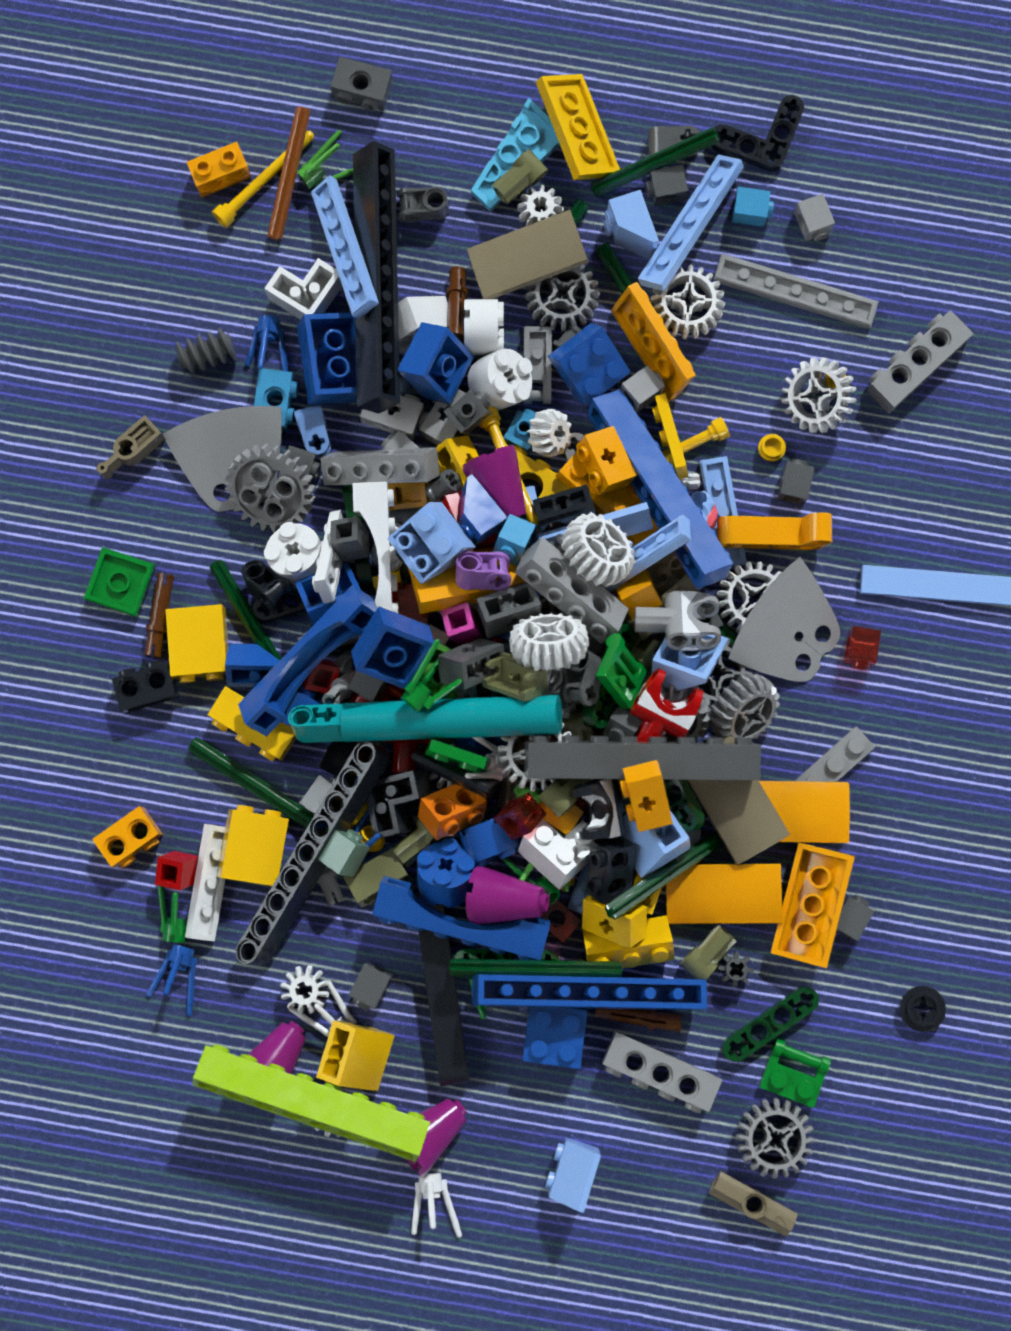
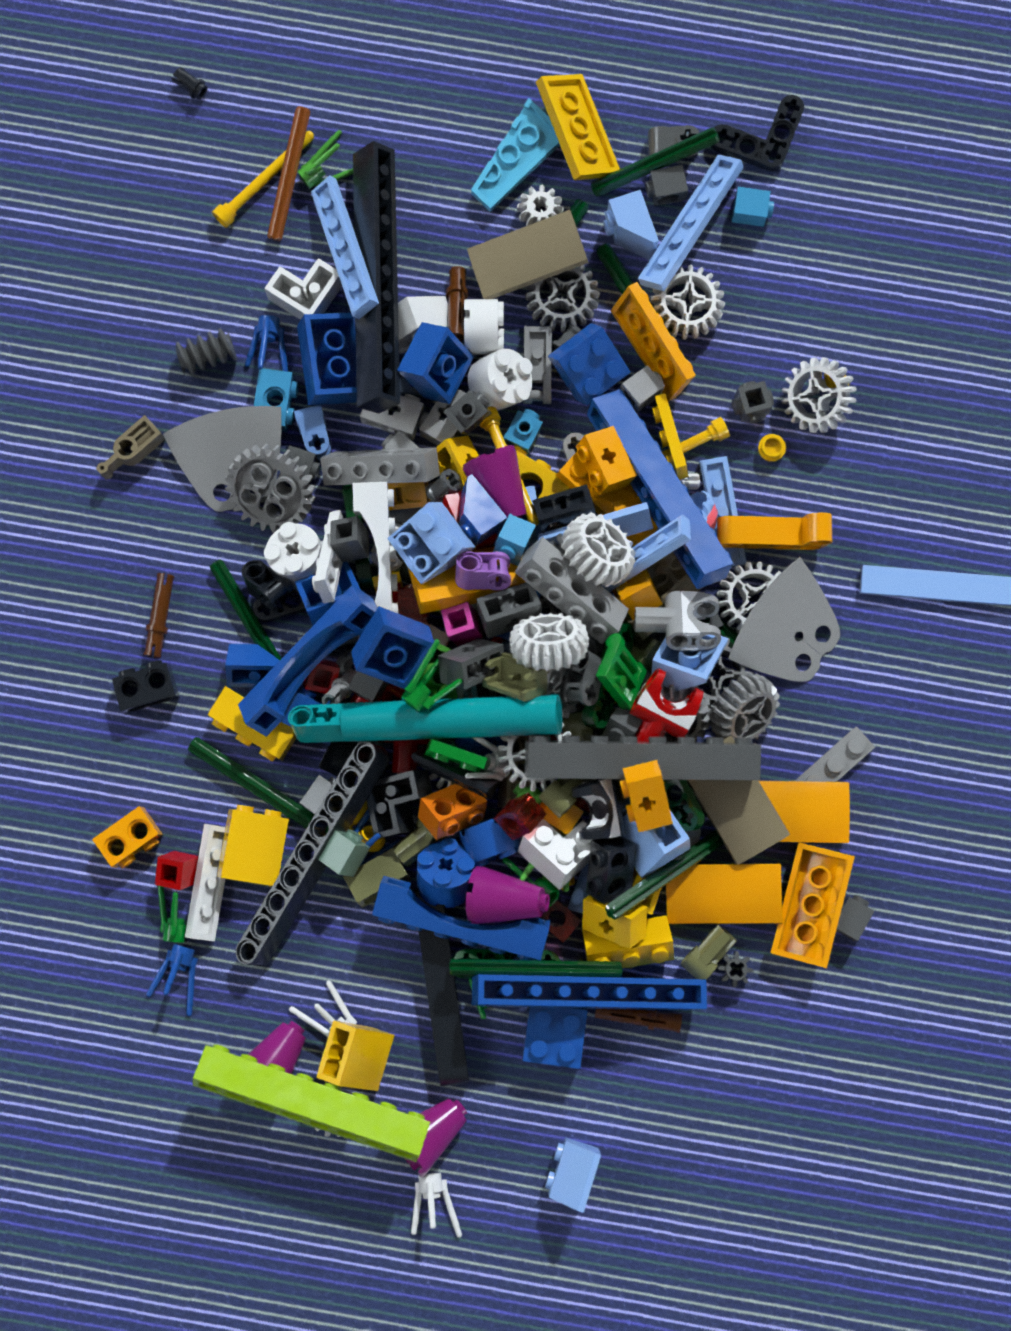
(119, 582): green plate -> none
(195, 87): none -> black pin
(197, 642): yellow brick -> none
(219, 169): light orange brick -> none
(301, 998): white gear -> none
(329, 884): light grey pin -> none
(351, 73): dark grey brick -> none
(370, 986): dark grey brick -> none
(420, 204): dark grey piece -> none
(524, 172): olive piece -> none
(549, 432): white gear -> none
(705, 1084): light grey brick -> none
(754, 393): none -> dark grey brick
(767, 1019): dark green beam -> none
(769, 1211): dark tan piece -> none
(786, 1132): light grey gear -> none
(791, 1082): green plate -> none
(795, 481): dark grey brick -> none
(796, 291): light grey tile -> none
(814, 218): light grey brick -> none
(862, 647): clear red brick -> none
(932, 999): black gear -> none
(952, 334): light grey brick -> none

